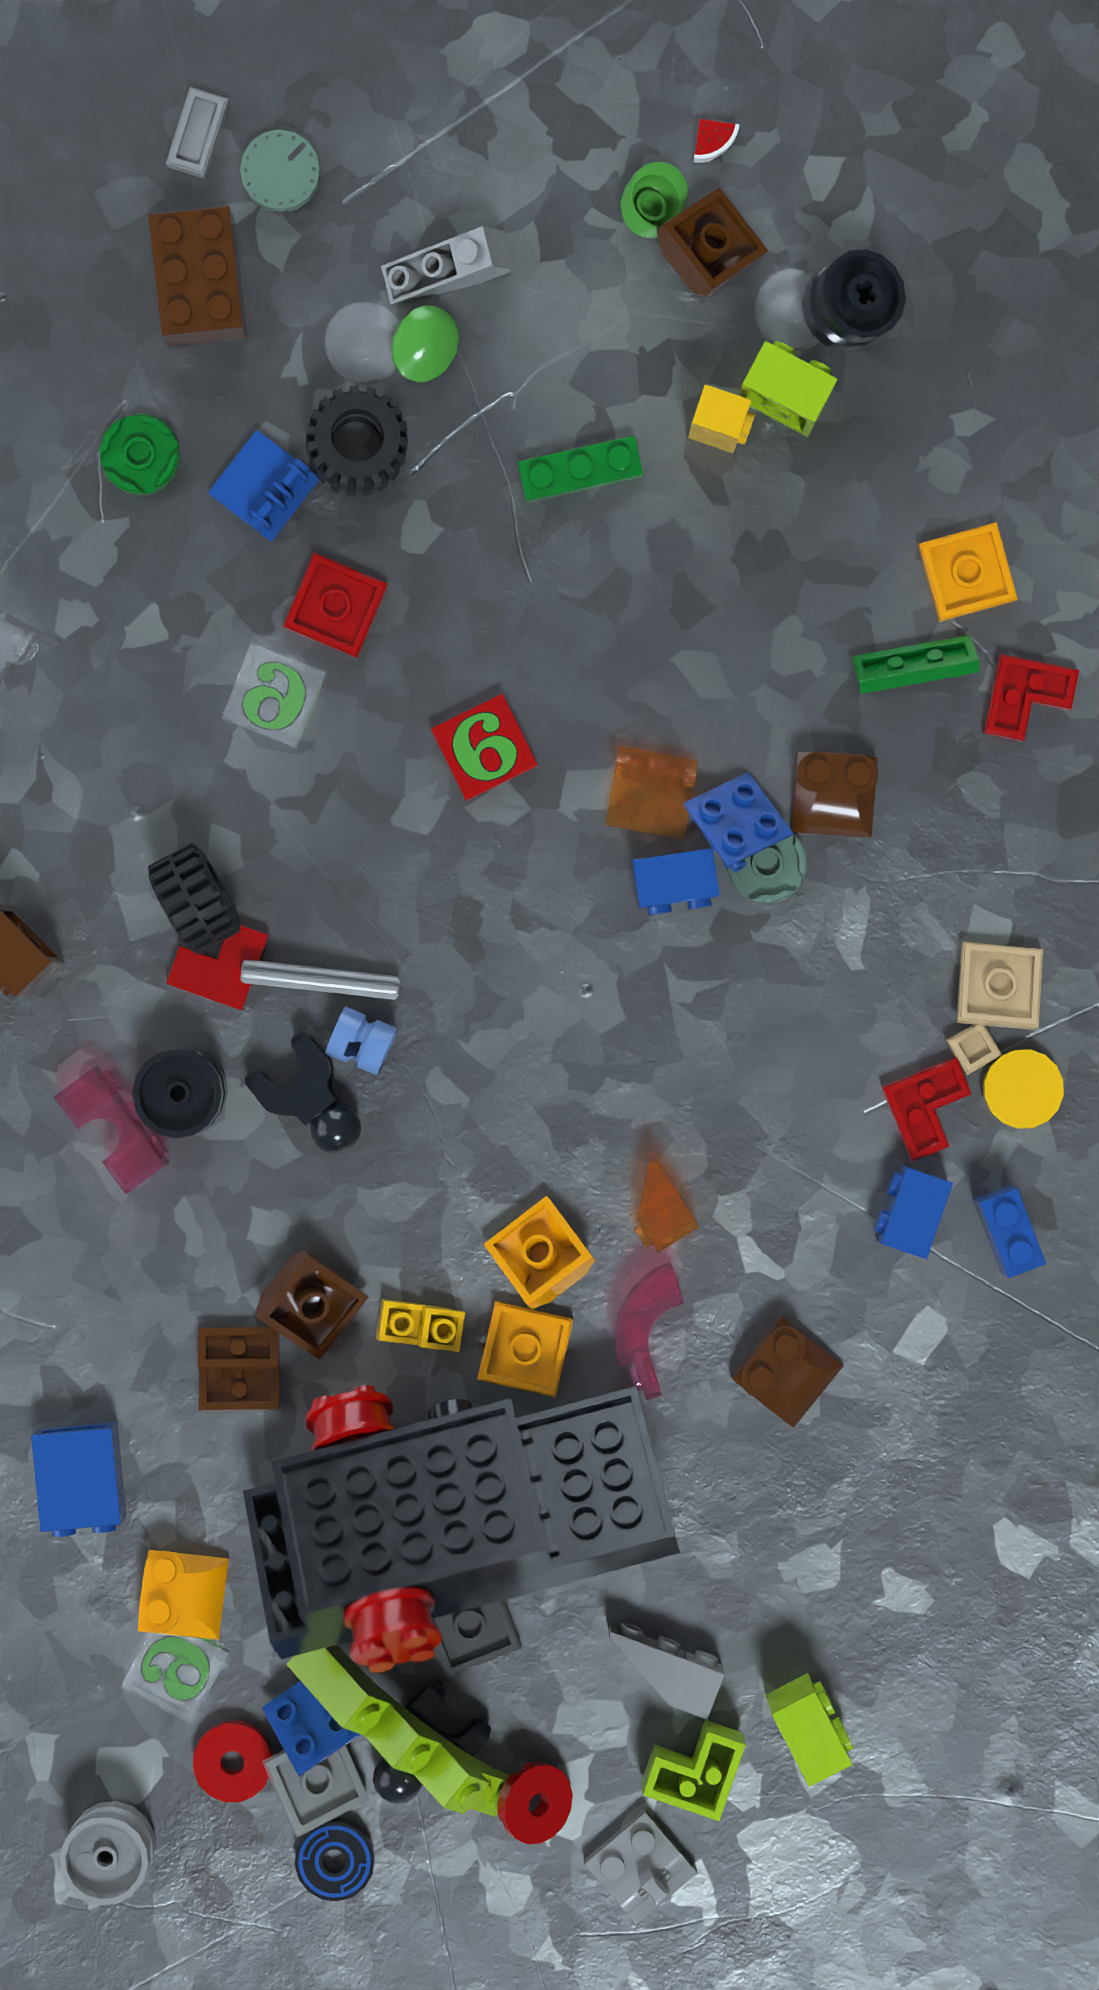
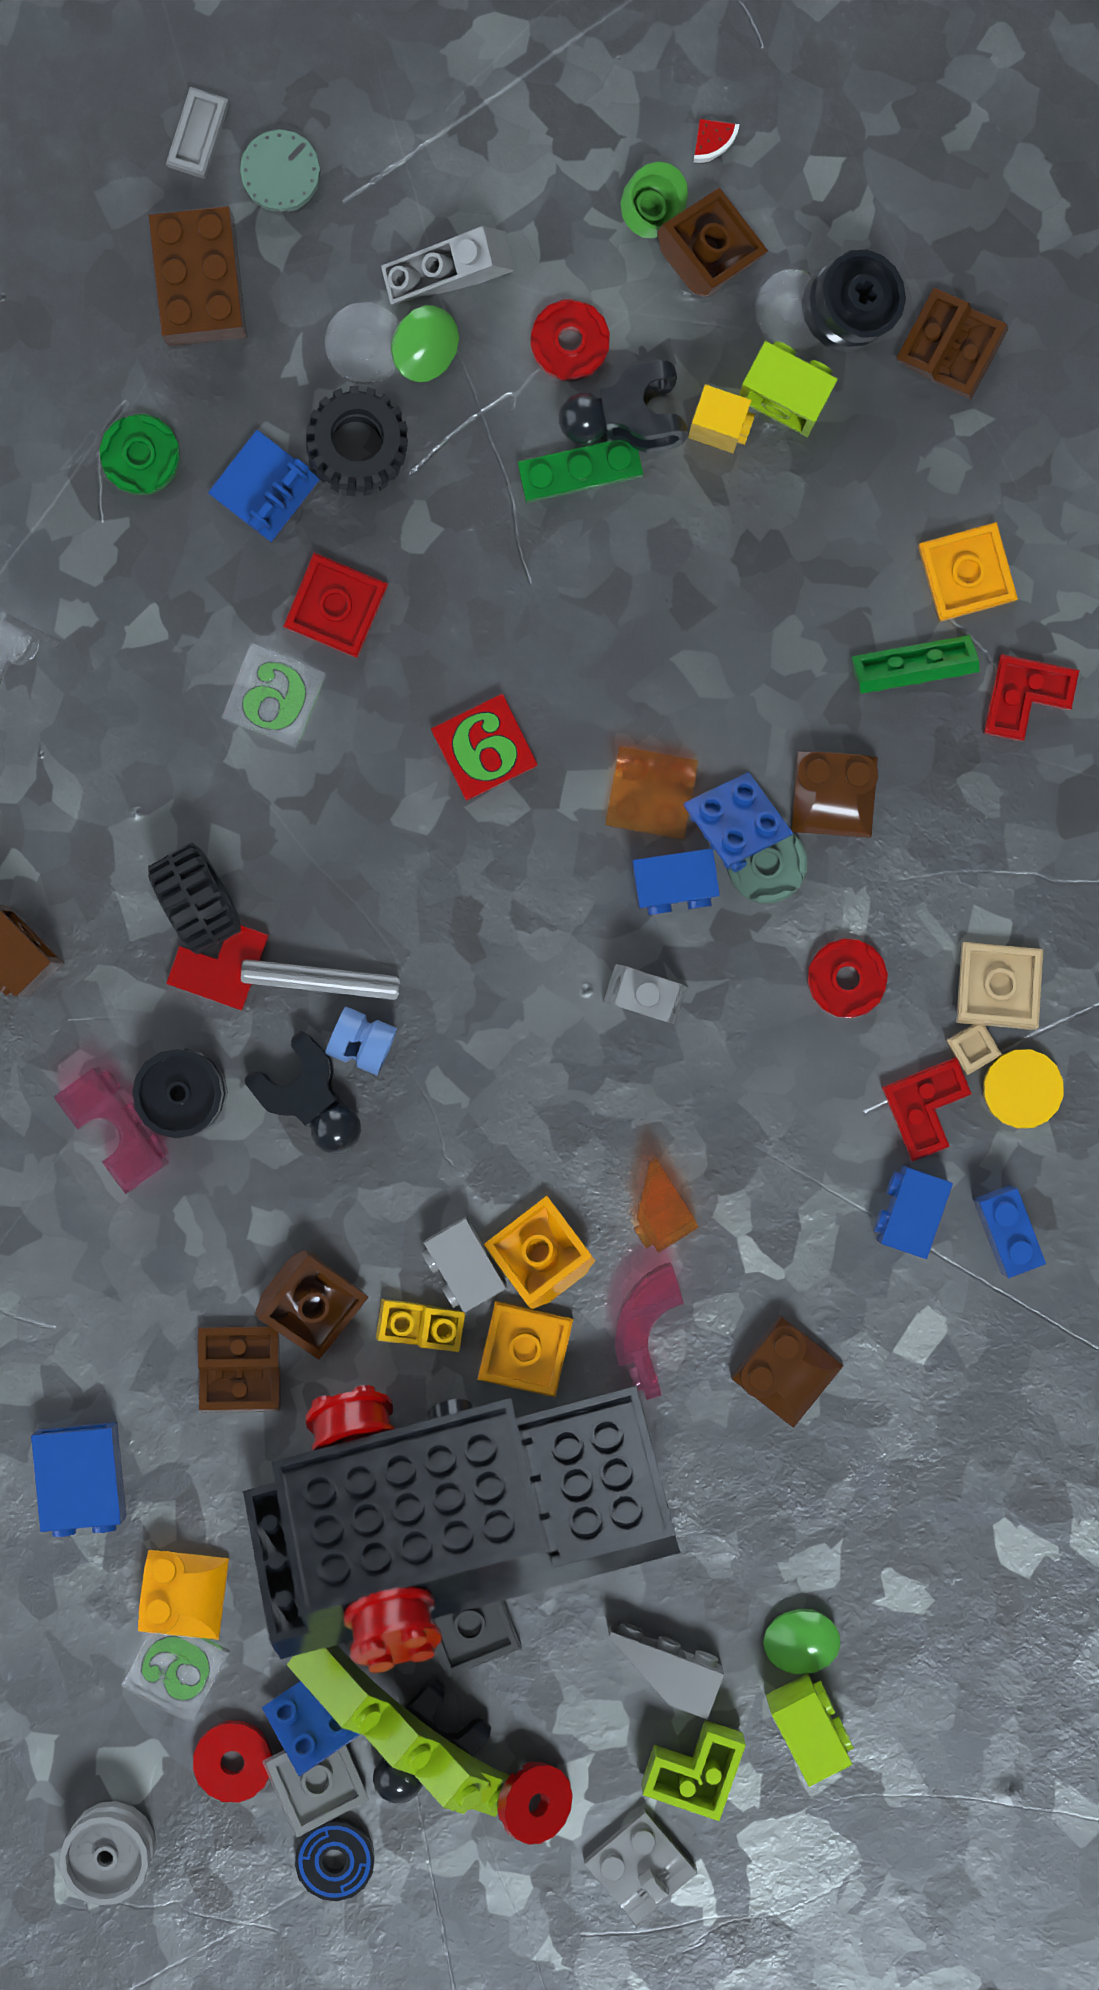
(464, 1265): none -> light grey brick
(570, 364): none -> red tile
(624, 411): none -> black piece
(645, 994): none -> light grey torso
(801, 1641): none -> bright green hat
(870, 971): none -> red tile
(952, 343): none -> reddish brown slope

